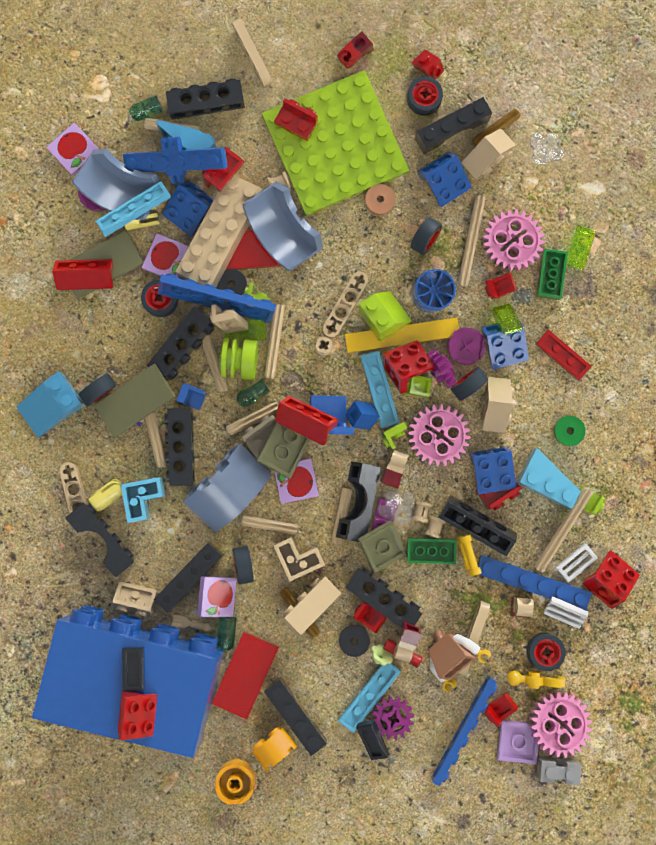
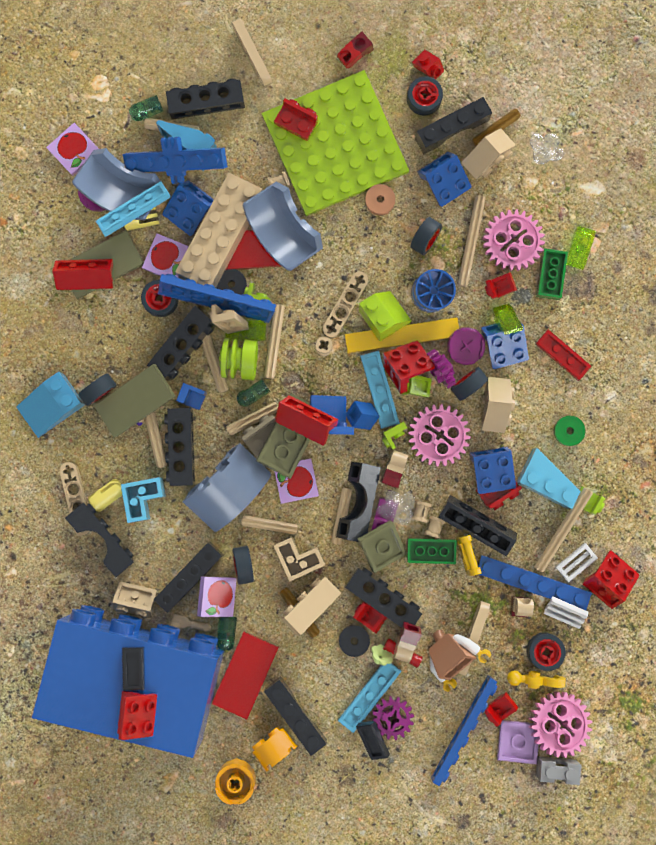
(220, 177): red bracket -> none

